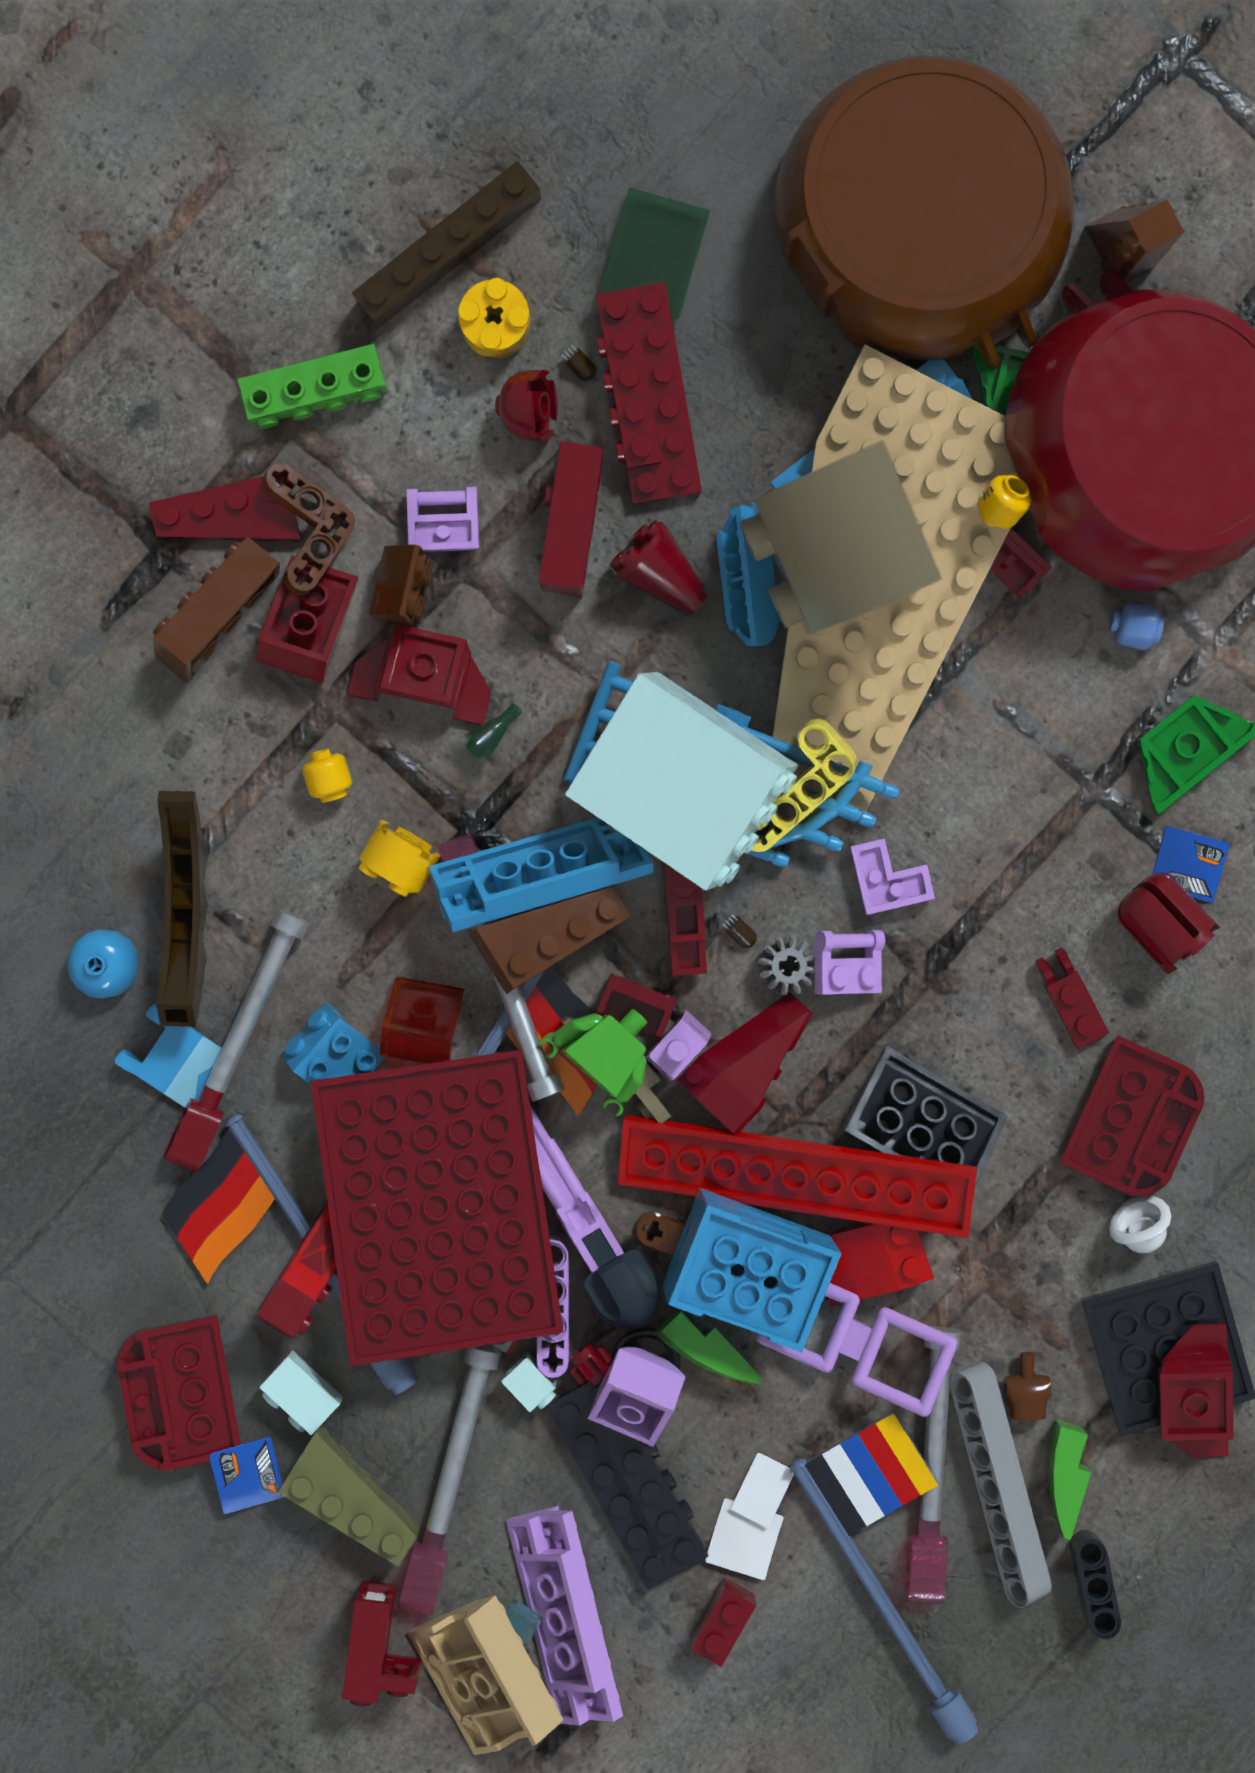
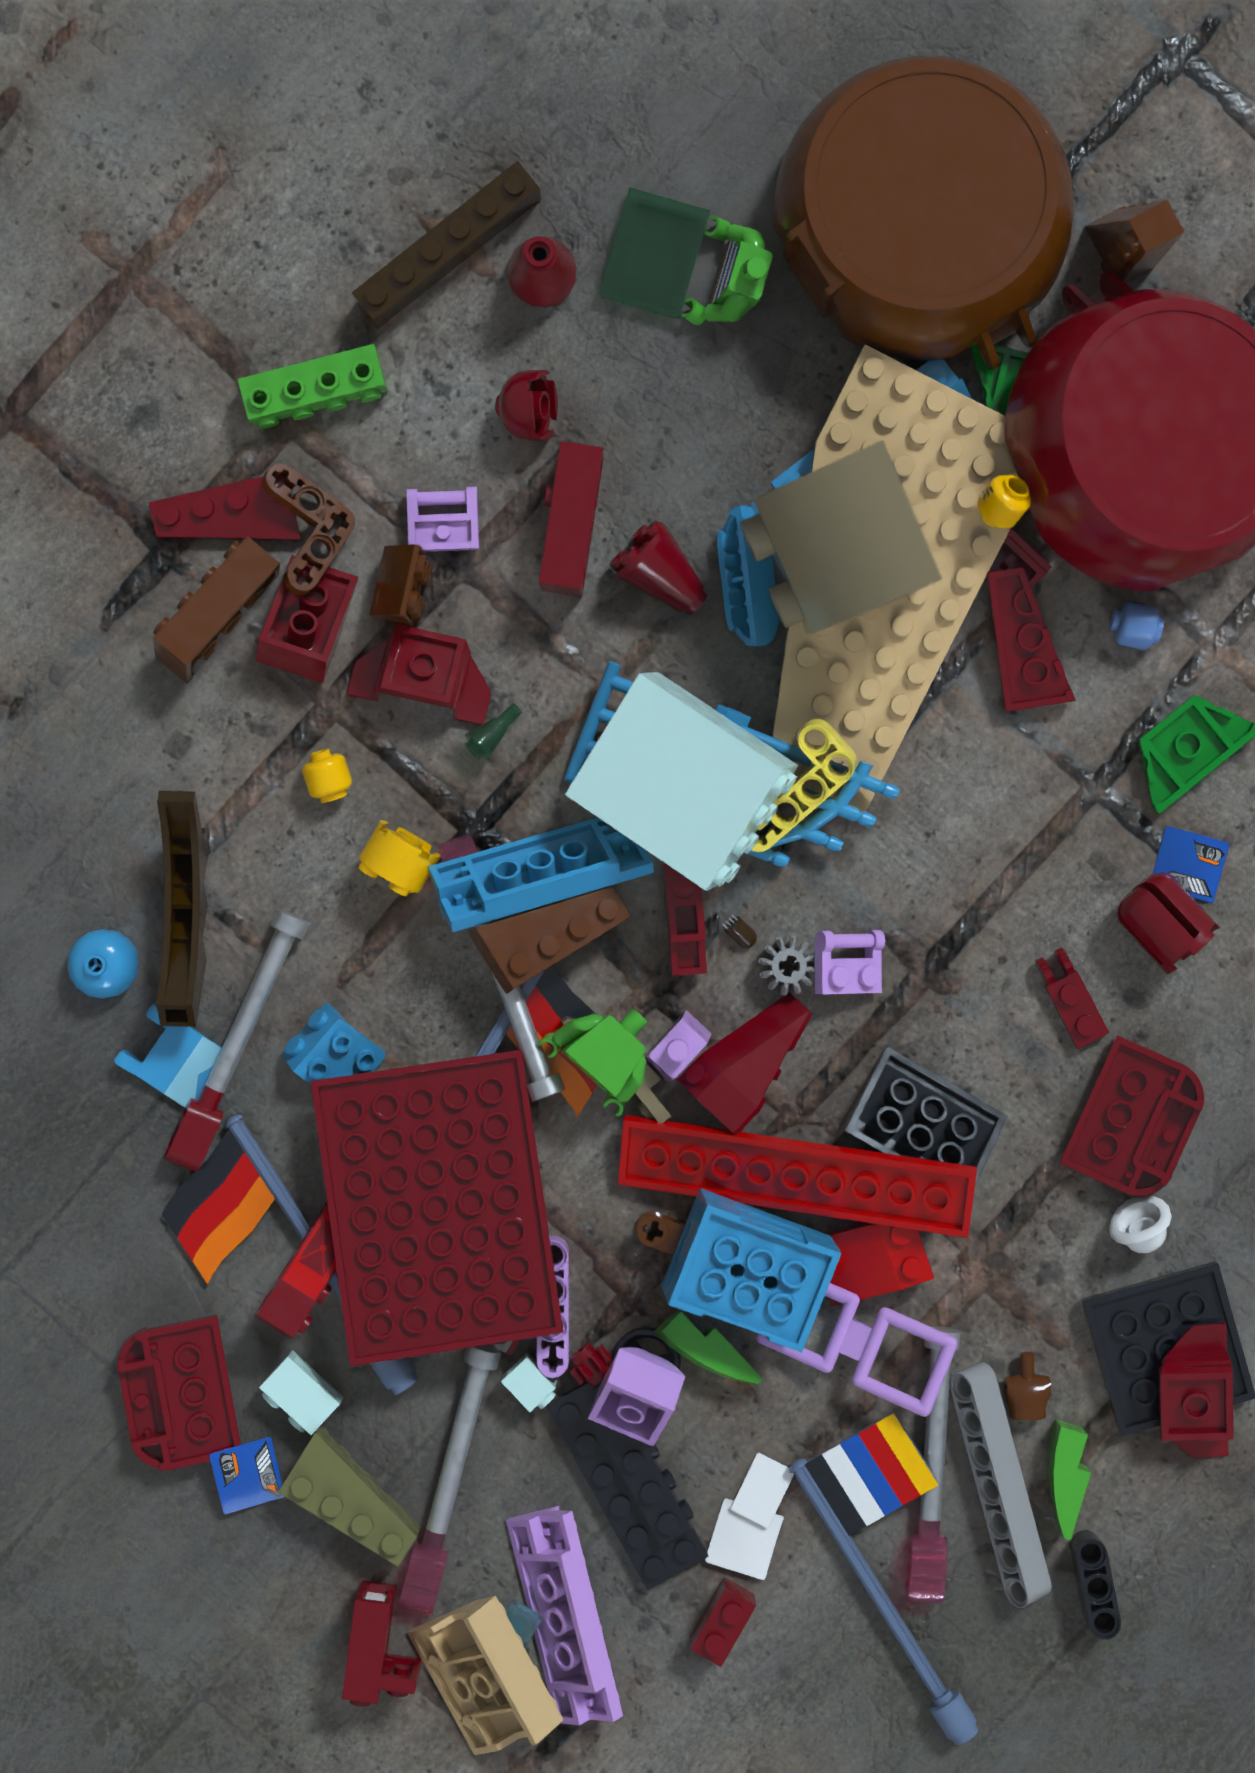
(421, 1021): clear red slope -> none
(500, 299): yellow brick -> none
(544, 281): none -> dark red cone
(580, 364): dark brown piece -> none
(620, 1283): piece -> none
(623, 995): dark red panel -> none
(647, 393): dark red plate -> none
(739, 277): none -> bright green torso
(883, 888): lavender plate -> none
(1025, 652): none -> dark red wing

